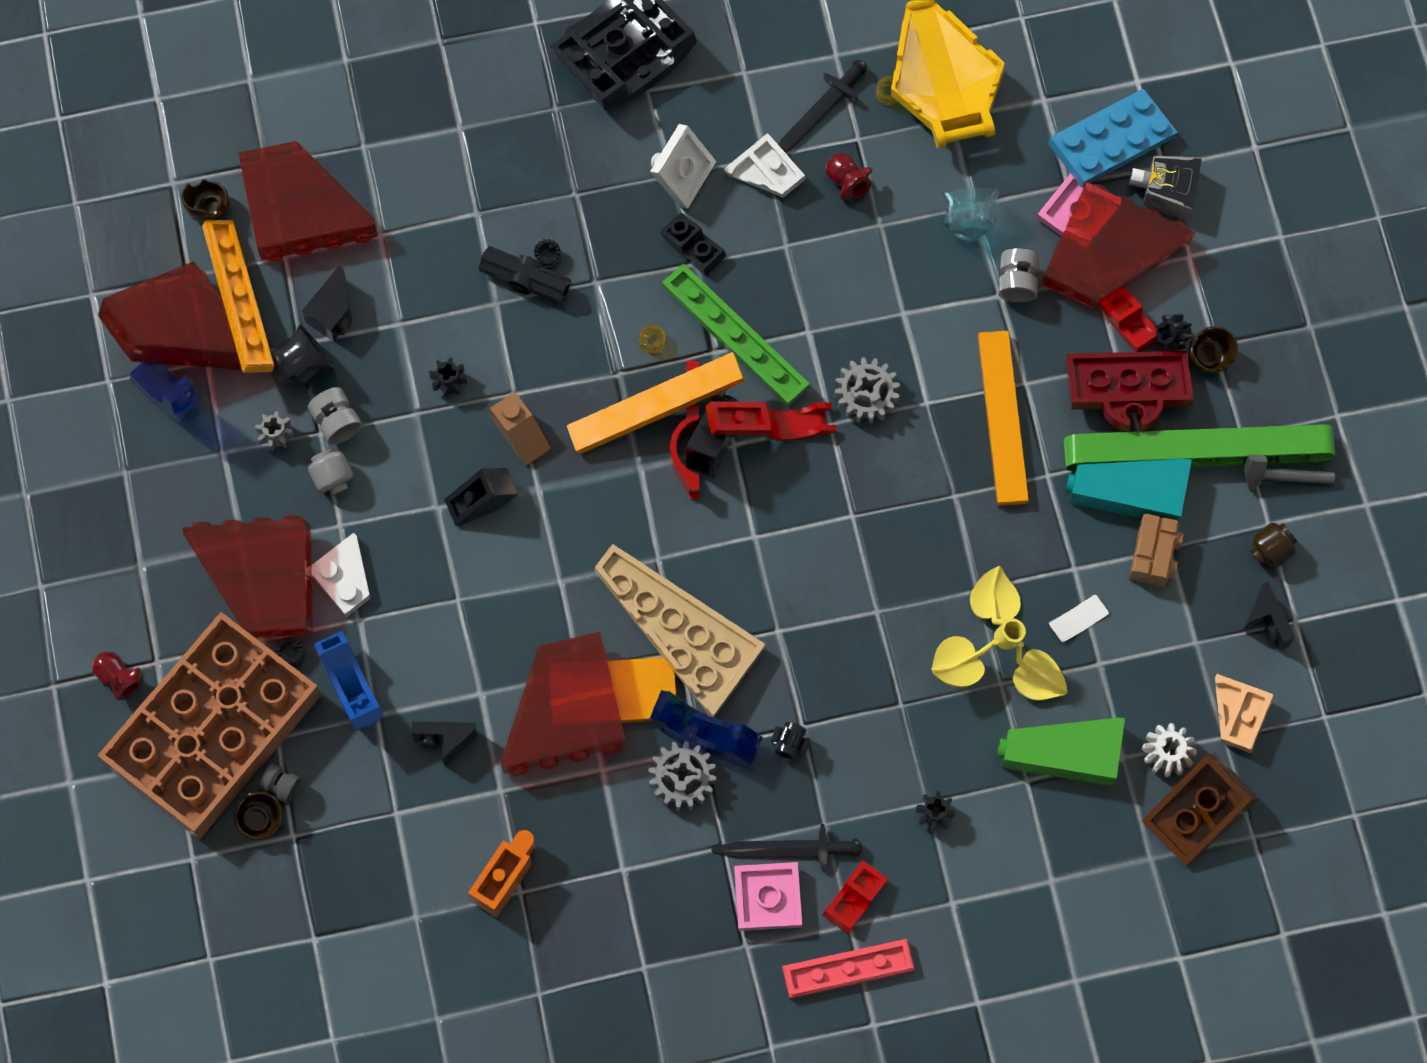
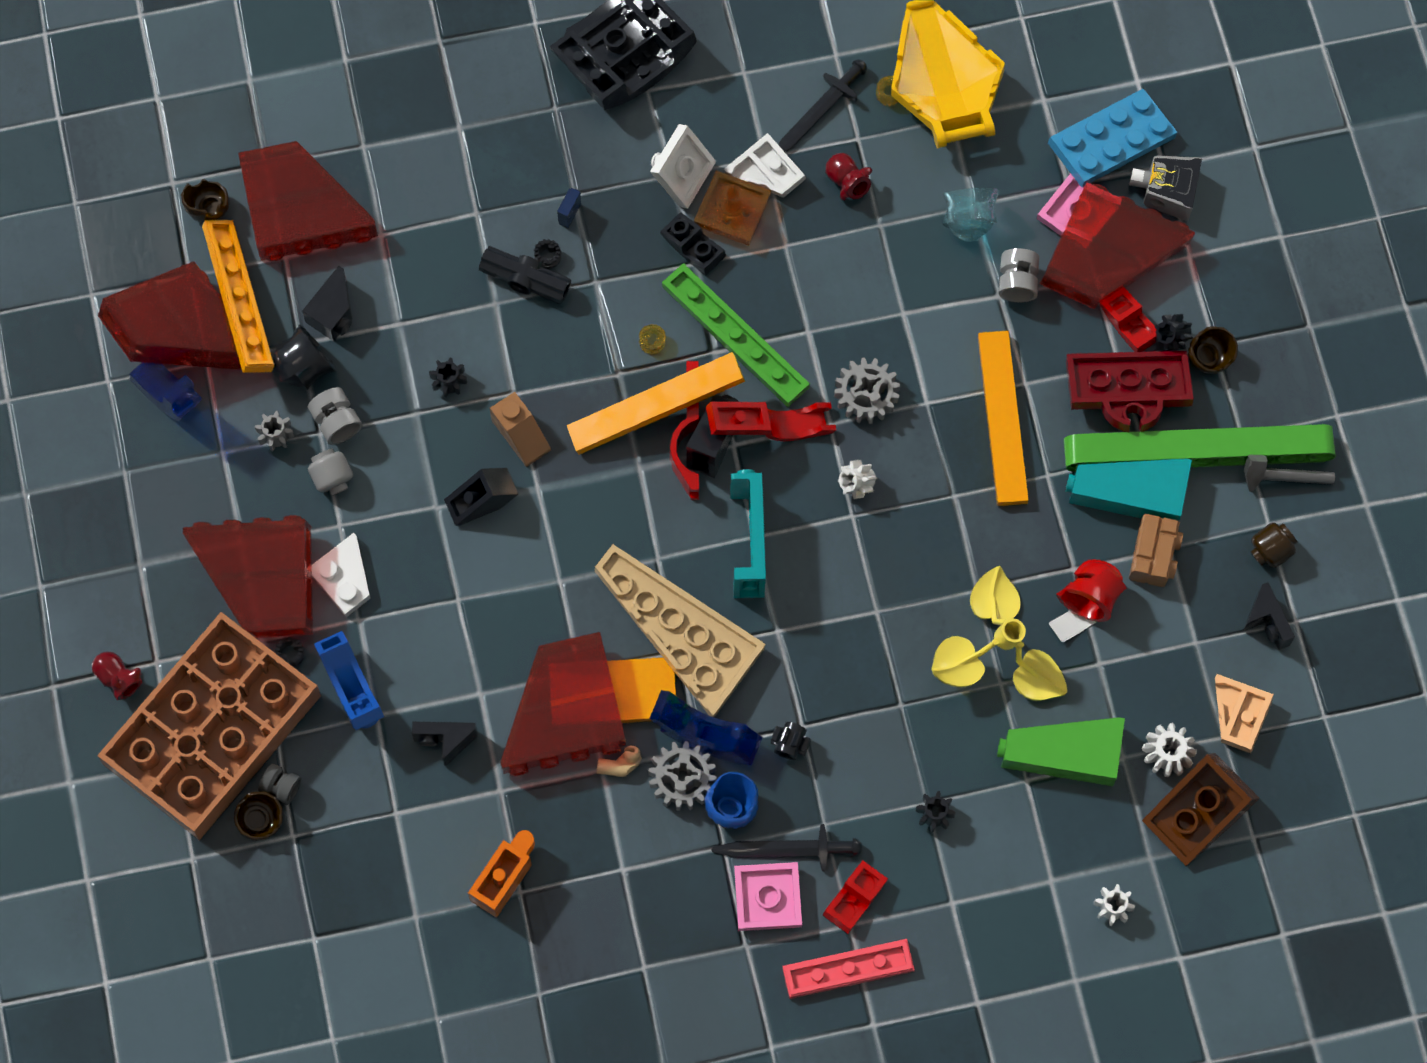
(569, 207): none -> dark blue tile
(623, 765): none -> tan arm
(732, 800): none -> blue hair
(735, 198): none -> clear orange plate
(750, 581): none -> teal panel
(857, 479): none -> white gear
(1093, 591): none -> red helmet
(1106, 908): none -> white gear

